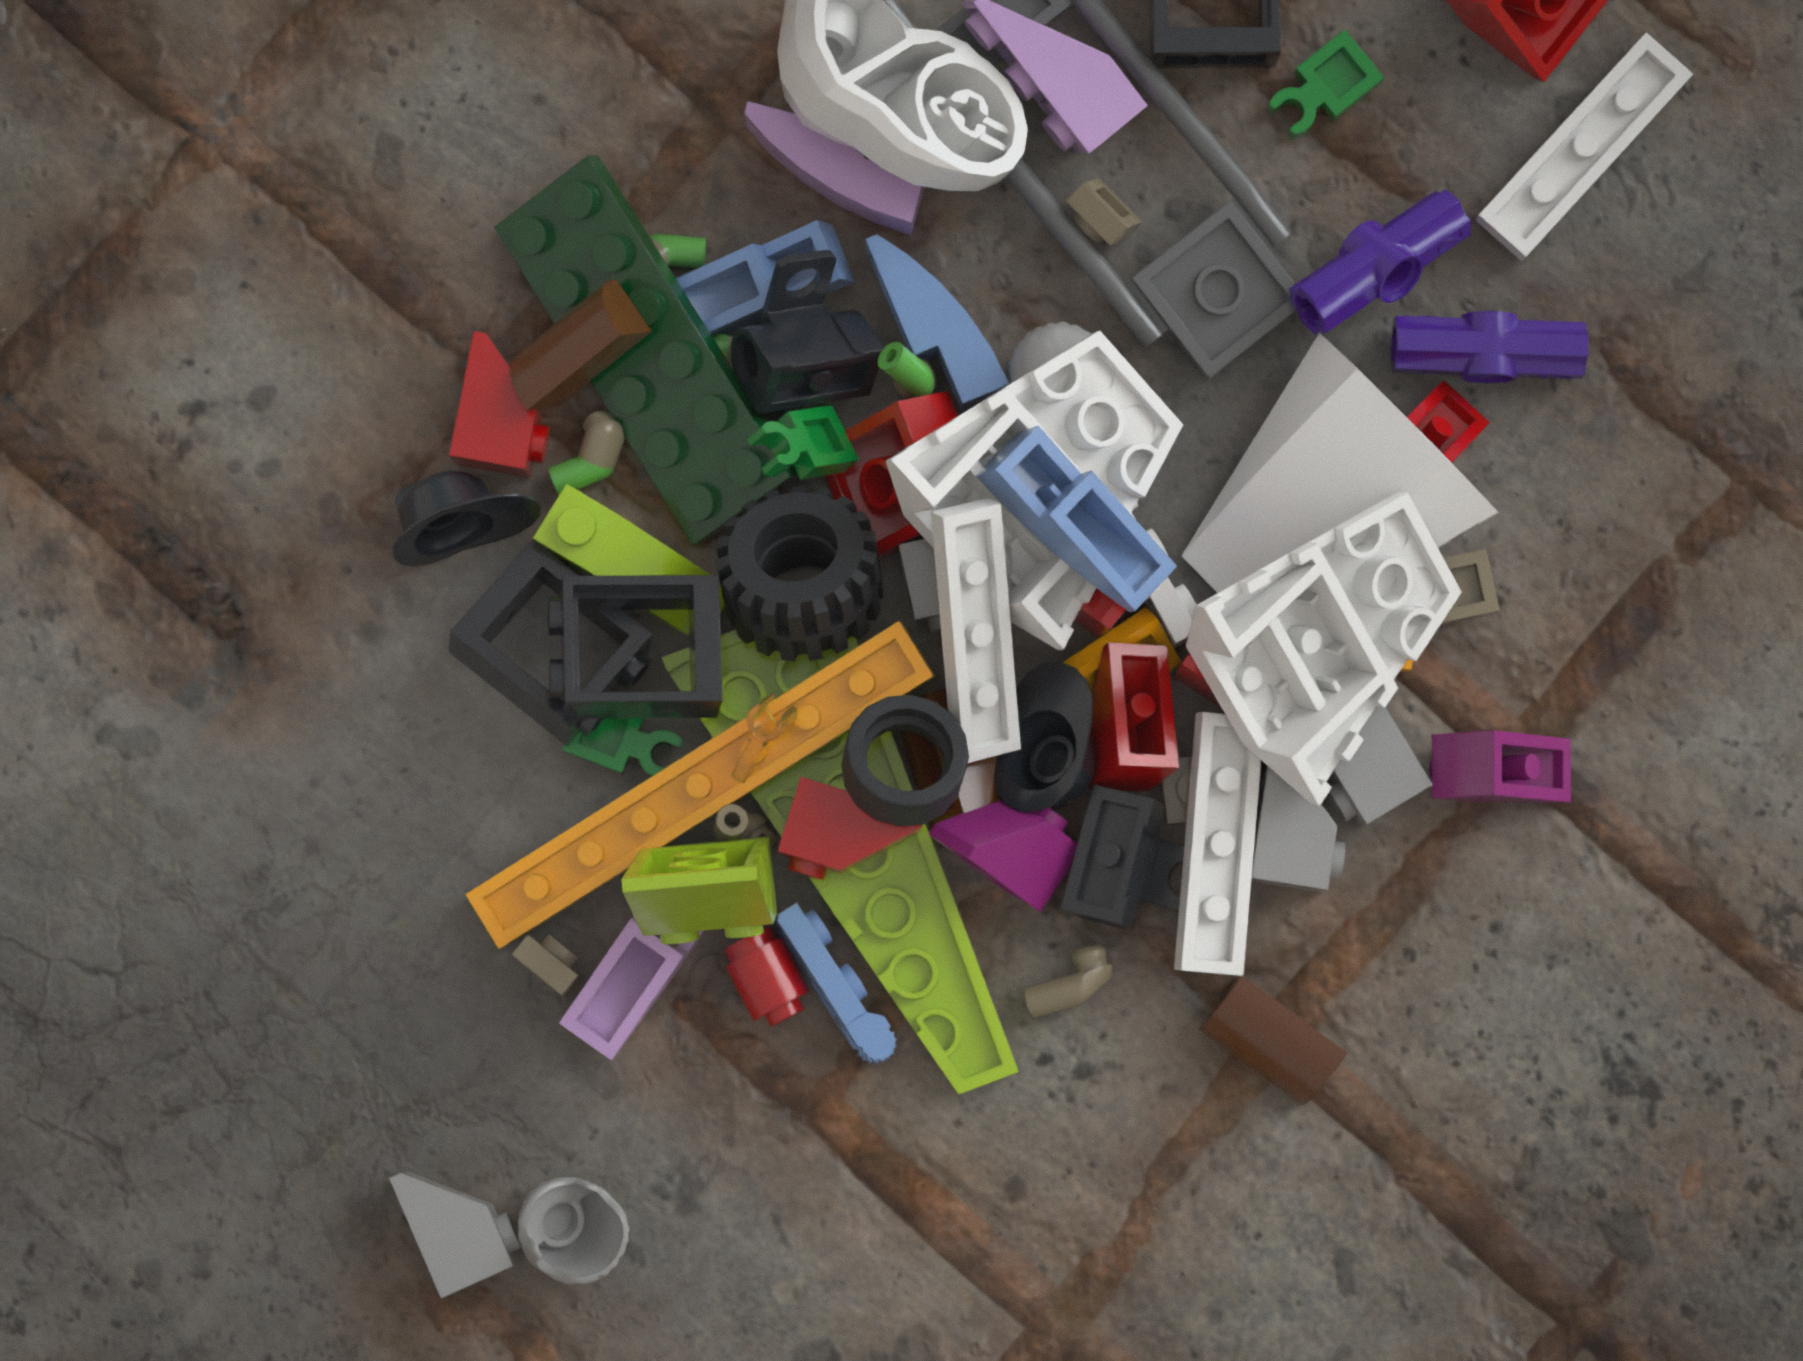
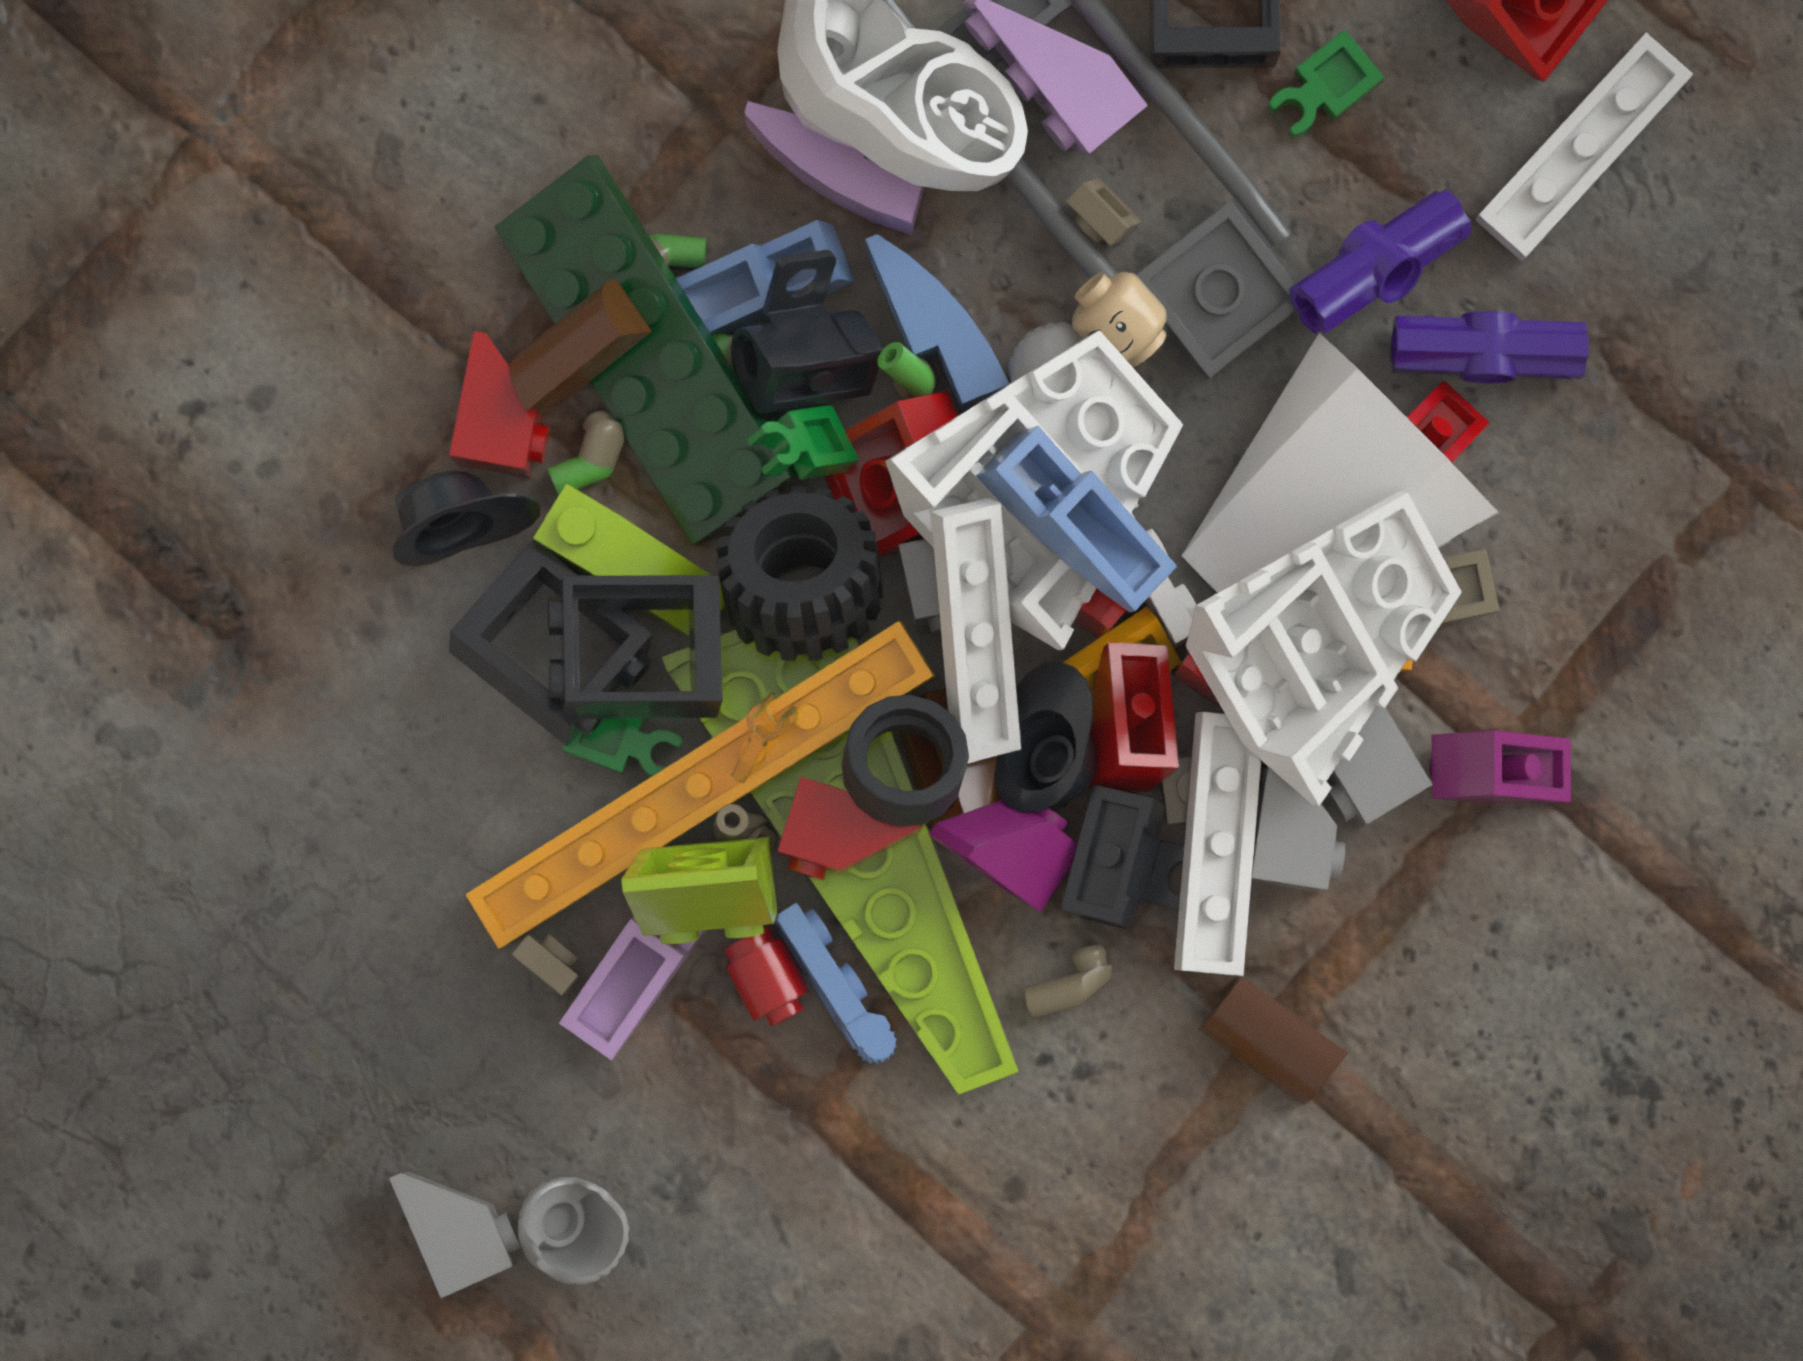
(1124, 314): none -> tan head

